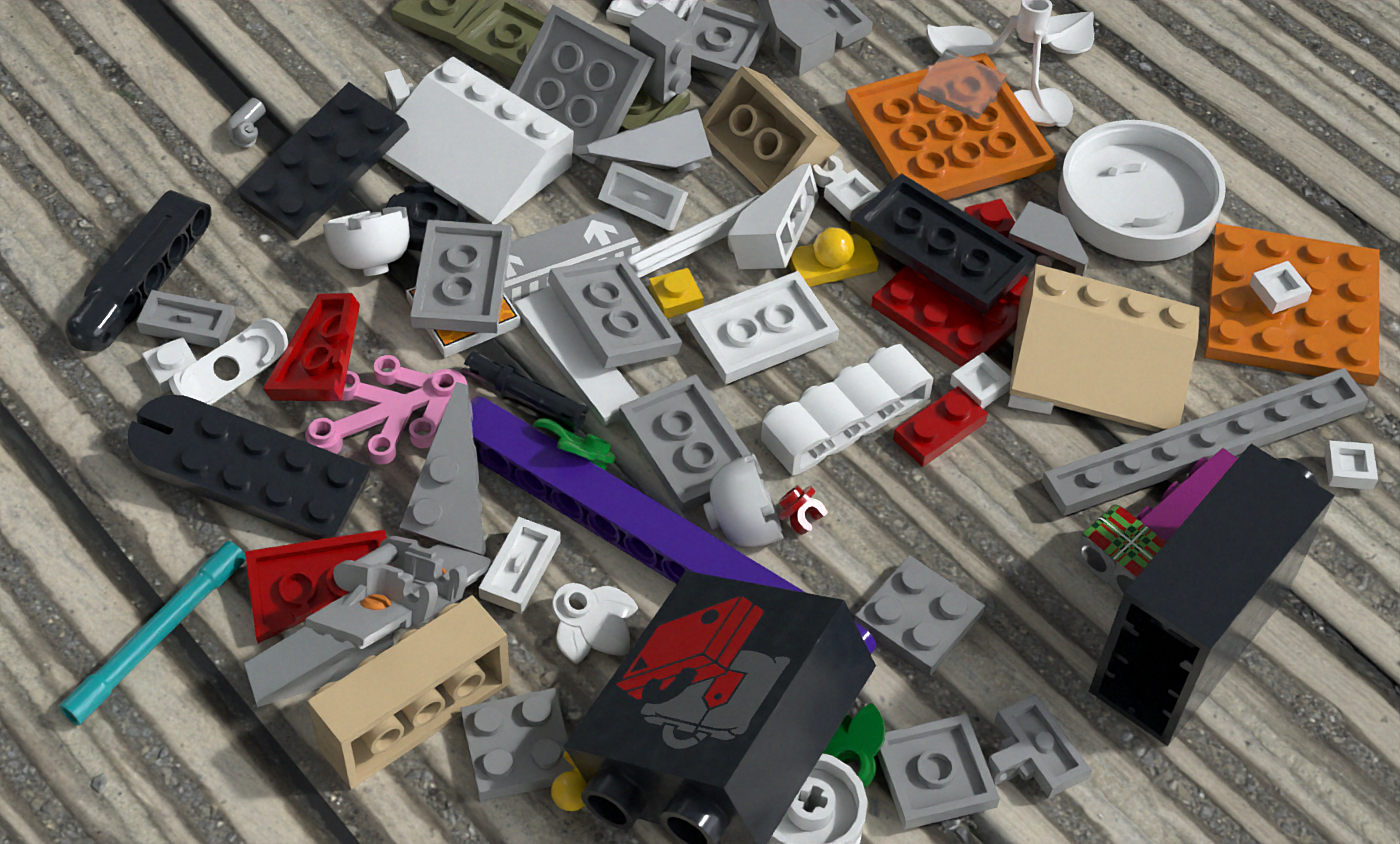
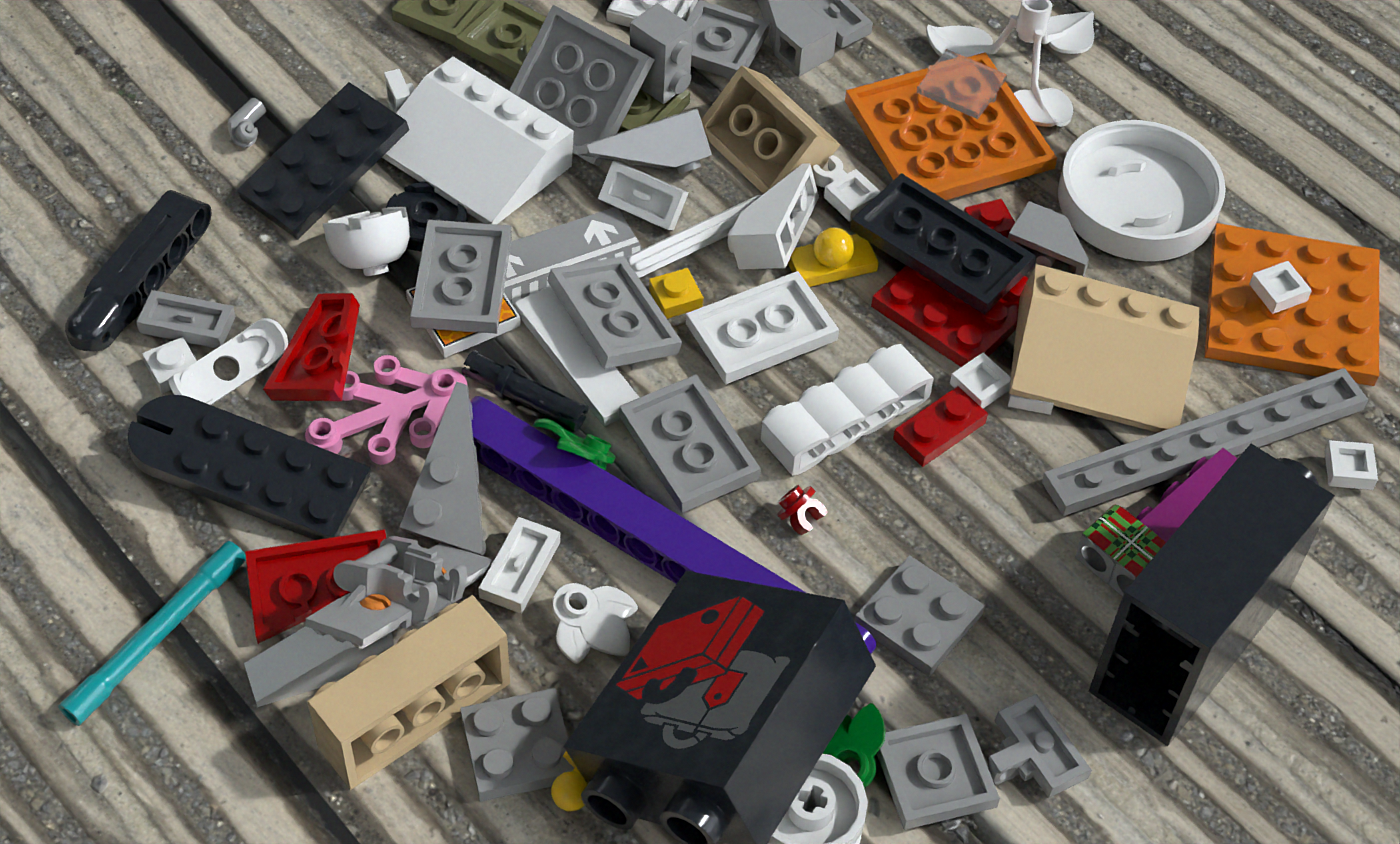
(743, 504): white cylinder -> none

